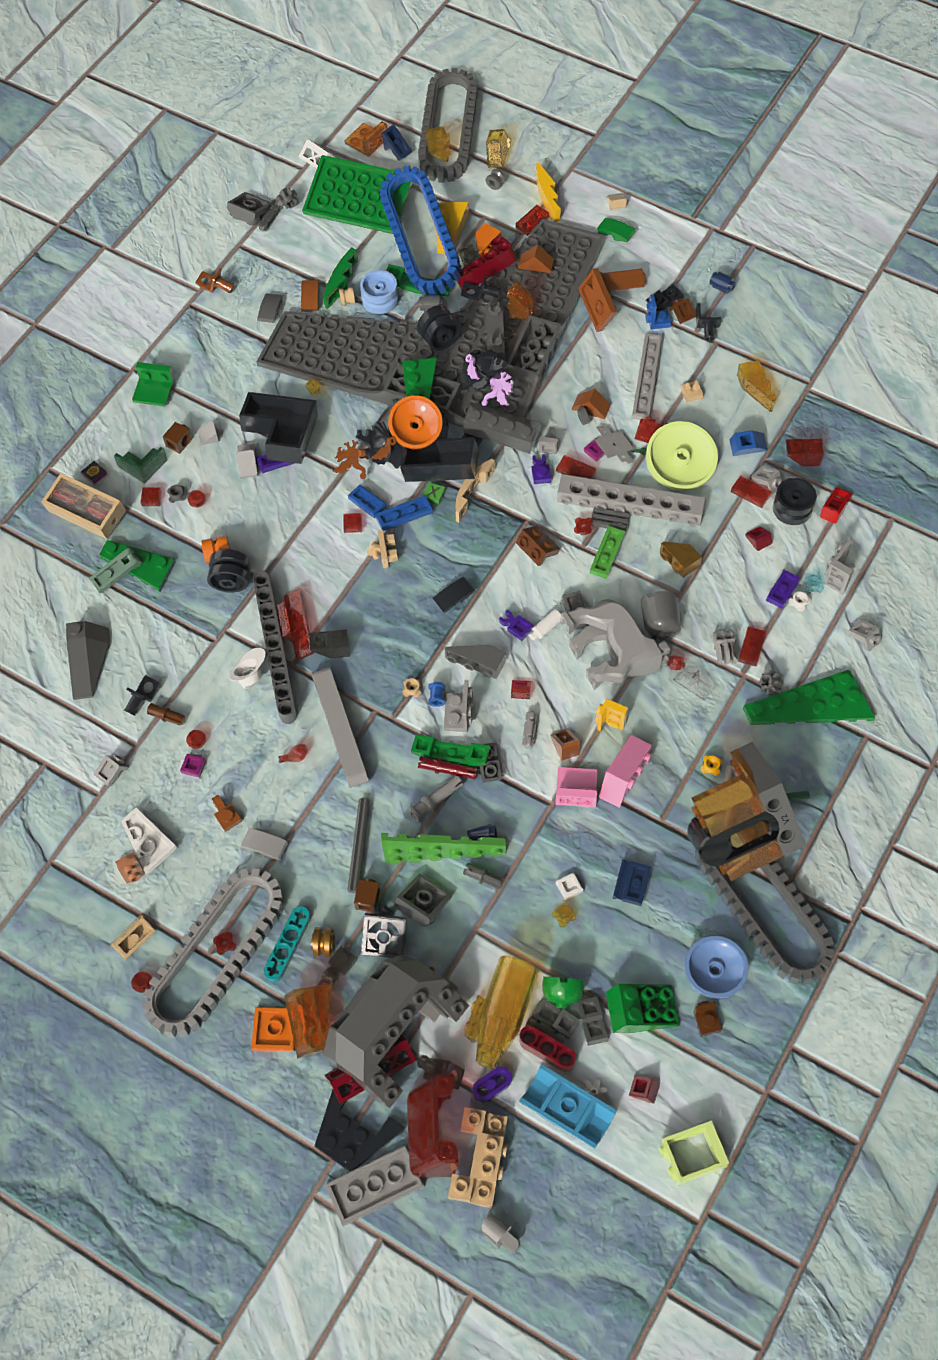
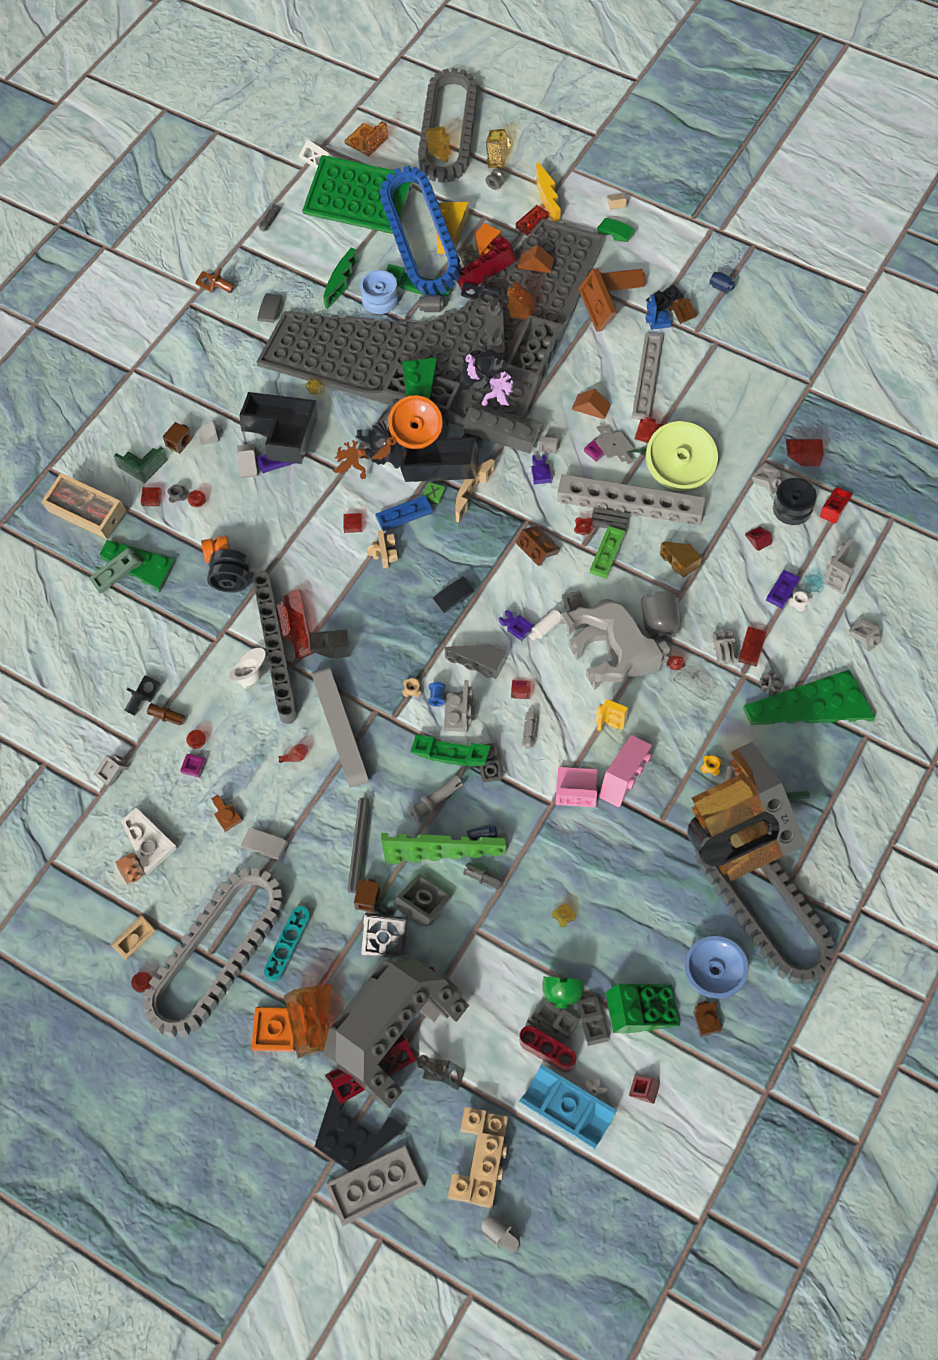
(86, 654): dark grey wedge -> none
(93, 472): tile -> none
(153, 384): green bracket -> none
(224, 937): clear red plate -> none
(248, 208): dark grey slope -> none
(287, 198): dark grey gear -> none
(309, 295): dark orange slope -> none
(322, 942): pearl gold wheel -> none
(341, 962): clear smoke plate -> none
(346, 296): tan wheel -> none
(366, 501): blue plate -> none
(394, 140): dark blue slope -> none
(426, 1153): clear red windscreen -> none
(438, 327): black wheel -> none
(447, 768): dark red pin -> none
(491, 1084): dark purple plate -> none
(500, 1015): clear yellow piece -> none
(566, 744): dark orange slope -> none
(569, 886): white tile -> none
(573, 467): clear red plate -> none
(583, 416): dark grey tile -> none
(632, 882): dark blue plate -> none
(692, 391): tan tile -> none
(707, 323): black bracket -> none
(714, 1145): yellowish green window -> none
(747, 443): blue slope -> none
(751, 491): clear red plate -> none
(753, 381): clear yellow slope -> none

